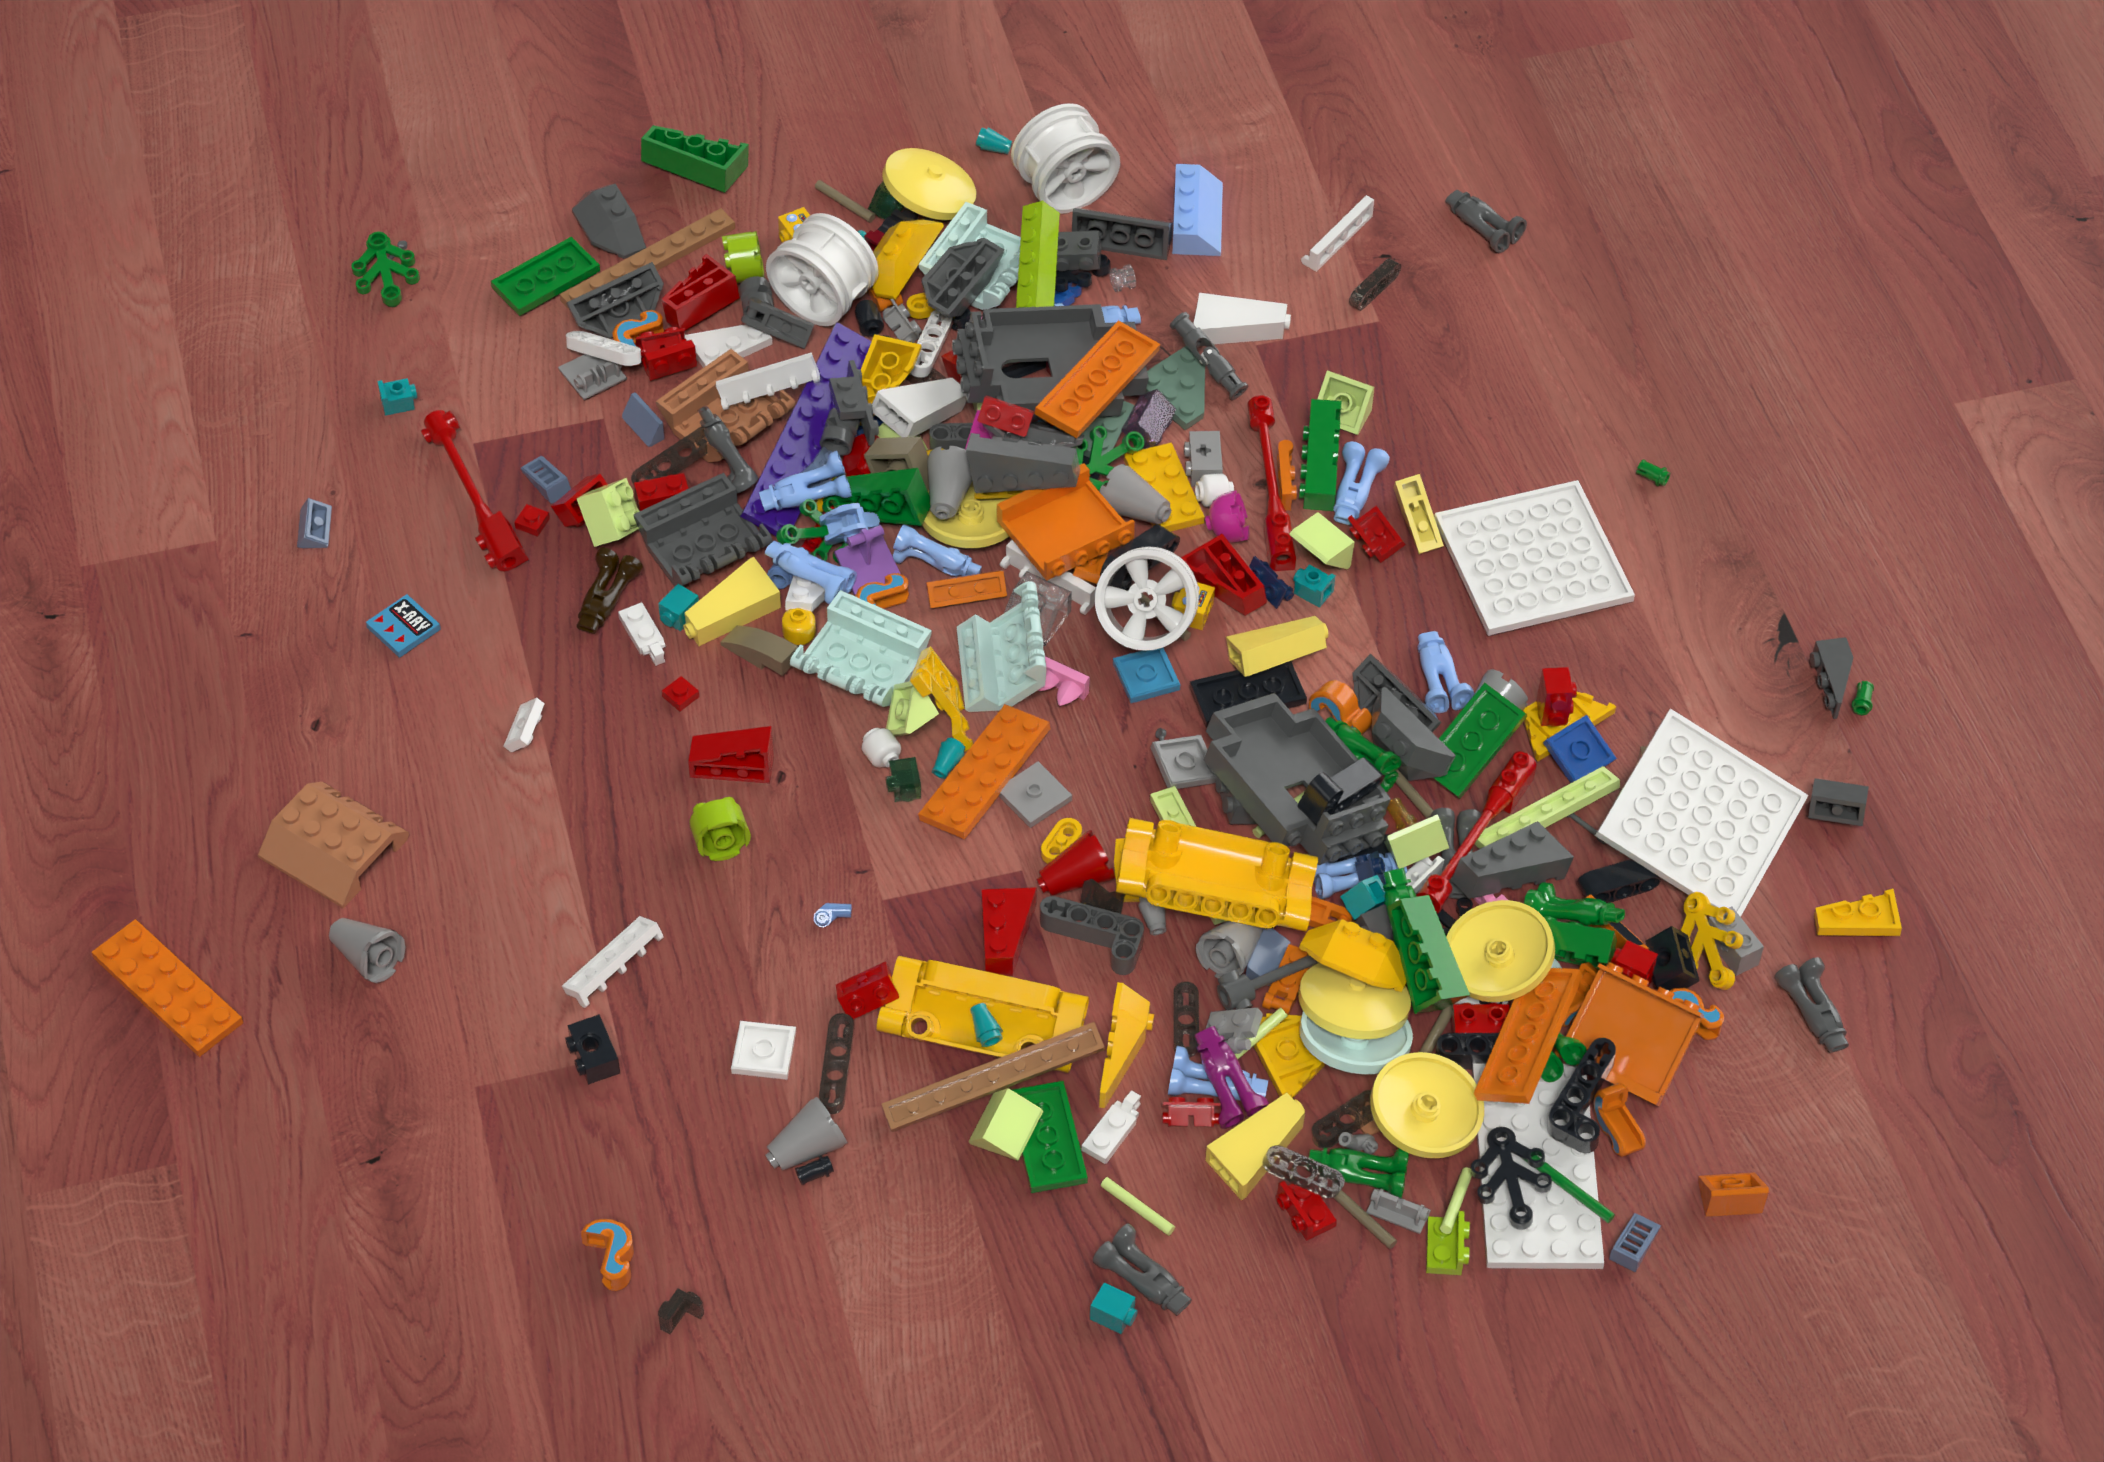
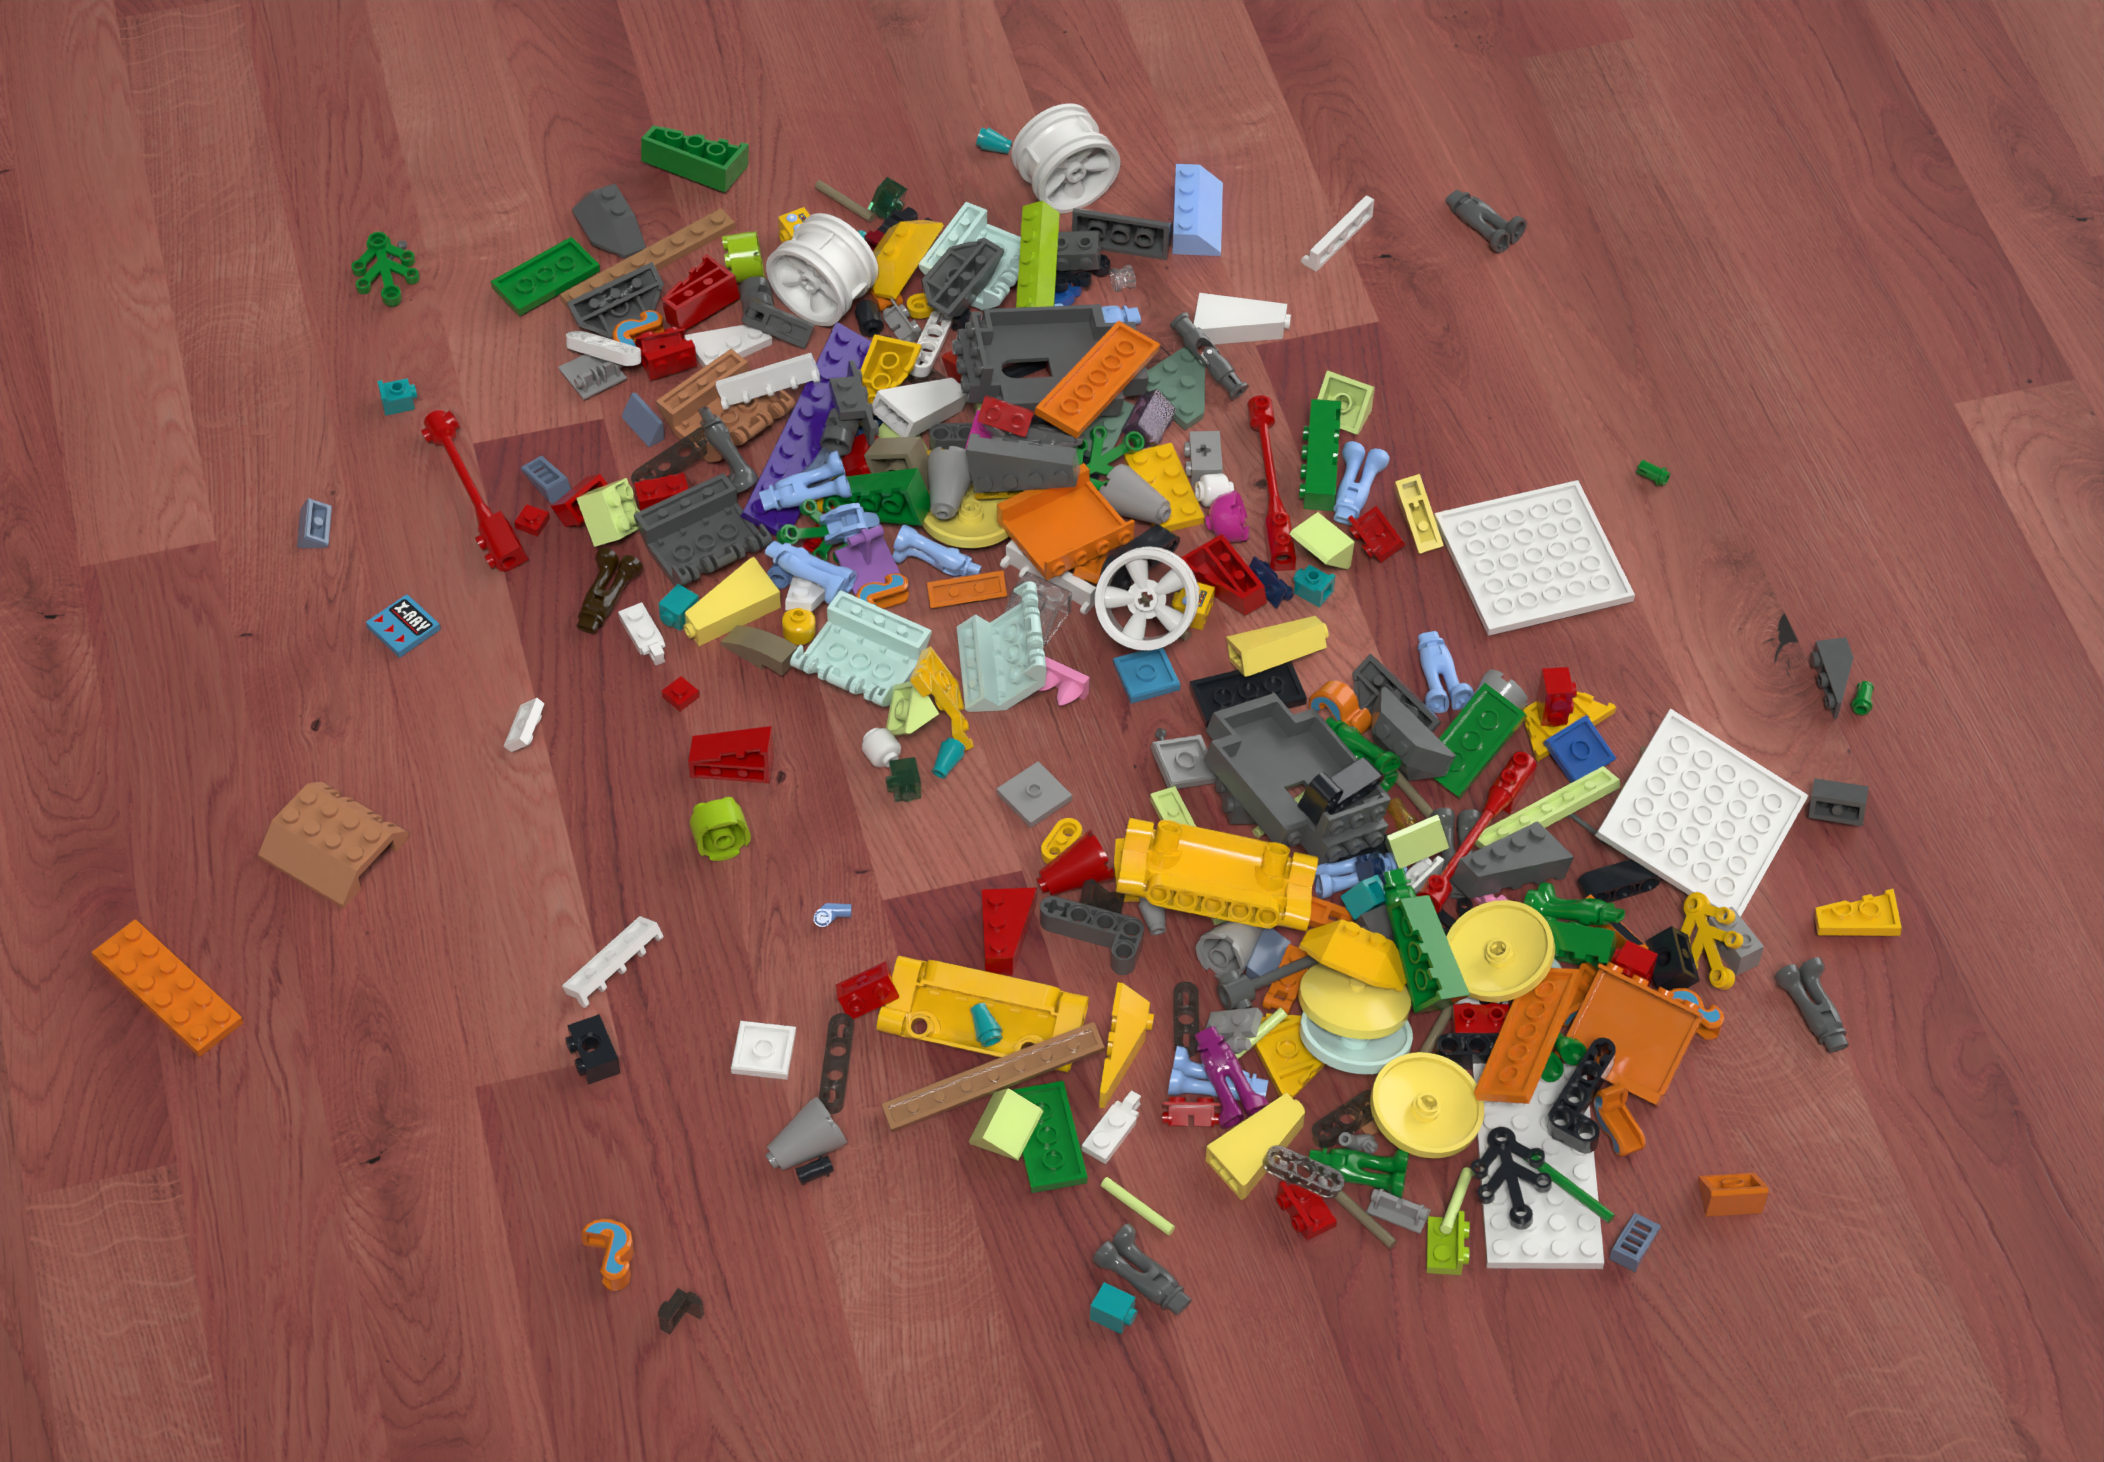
(368, 947): light grey cone -> none
(928, 183): light yellow dish -> none
(984, 771): orange plate -> none
(1286, 474): orange plate -> none
(1375, 284): clear smoke beam -> none

